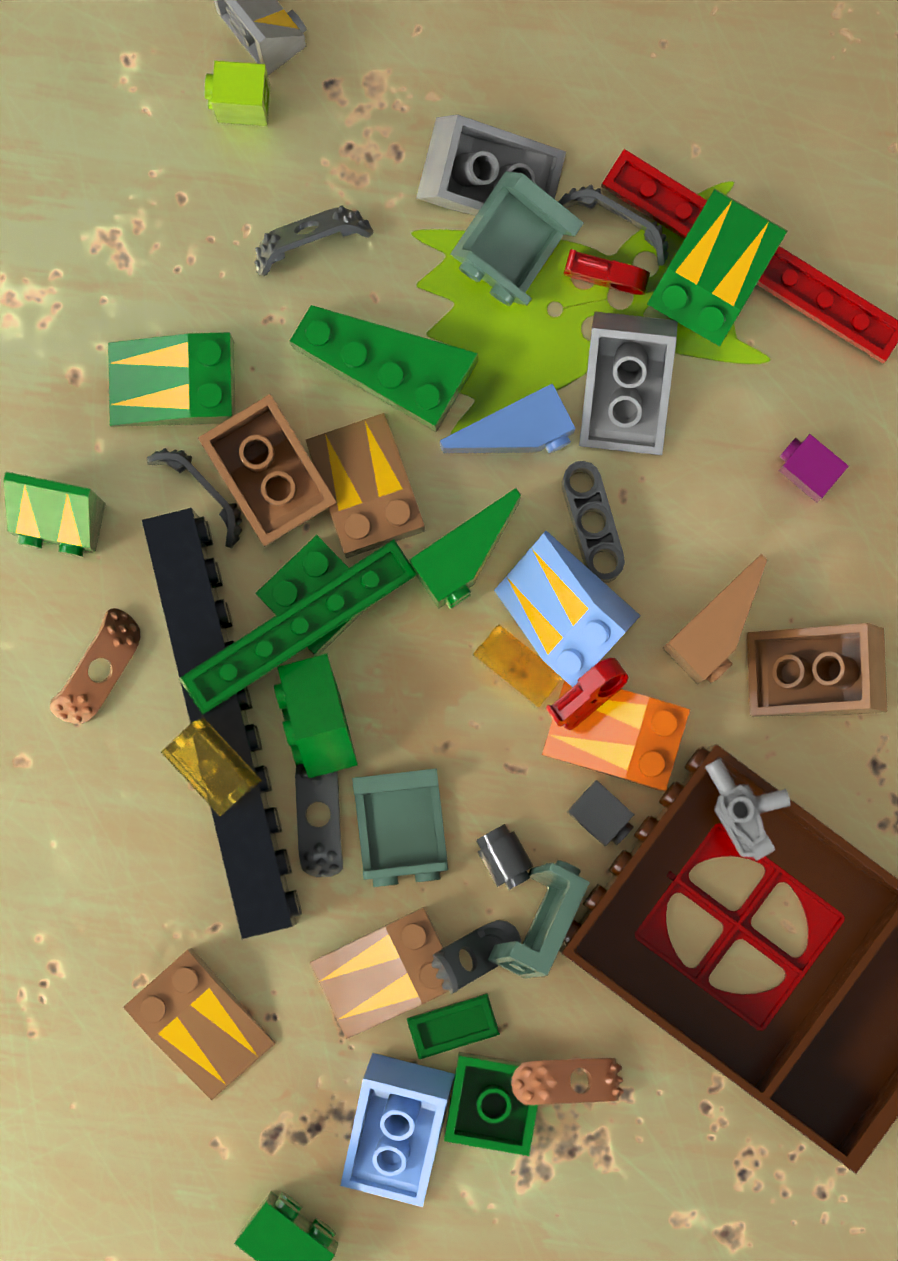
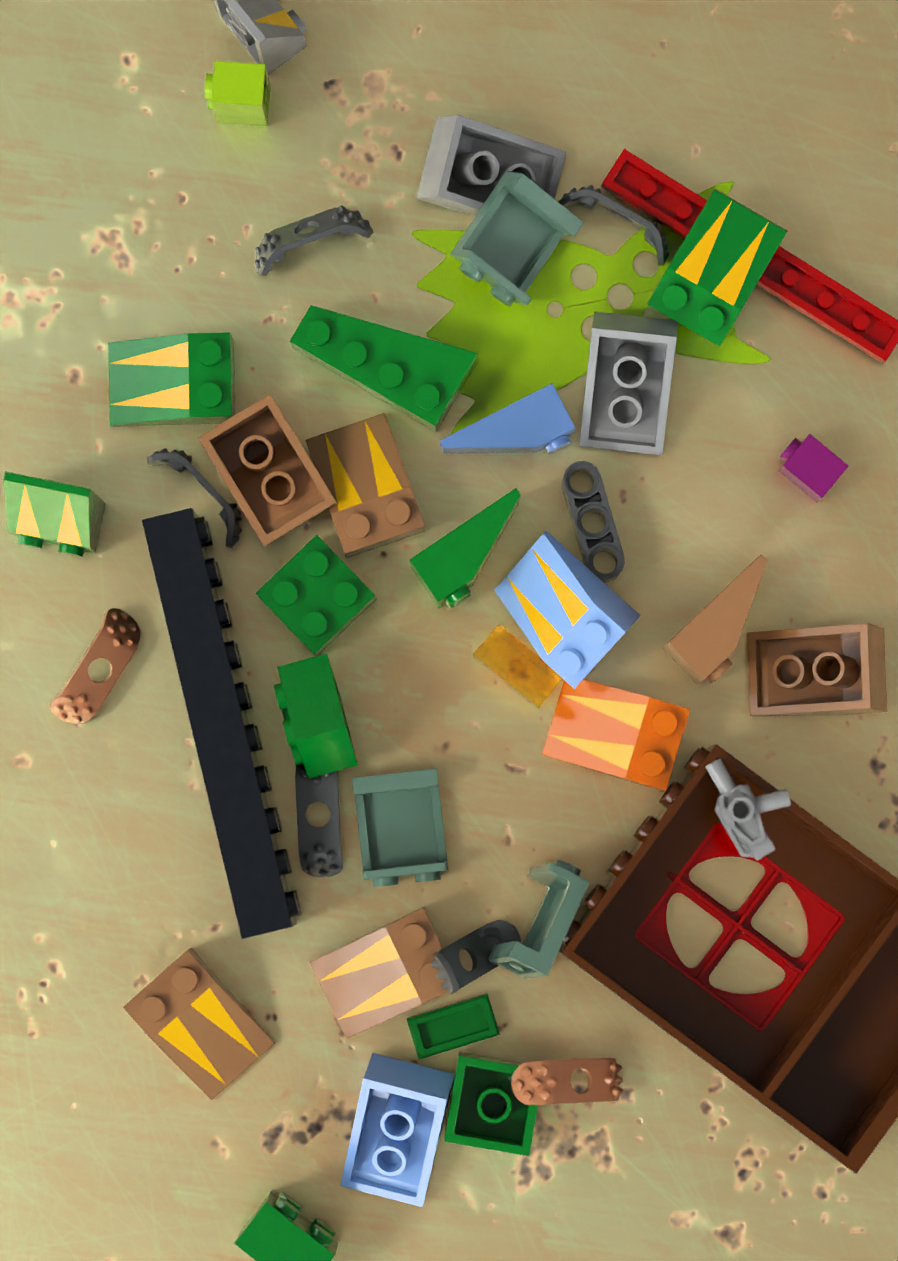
(211, 766): clear yellow hinge -> none
(297, 627): green tile -> none
(504, 857): dark grey brick -> none
(588, 694): red piece -> none
(602, 814): dark grey brick -> none
(606, 273): red piece -> none

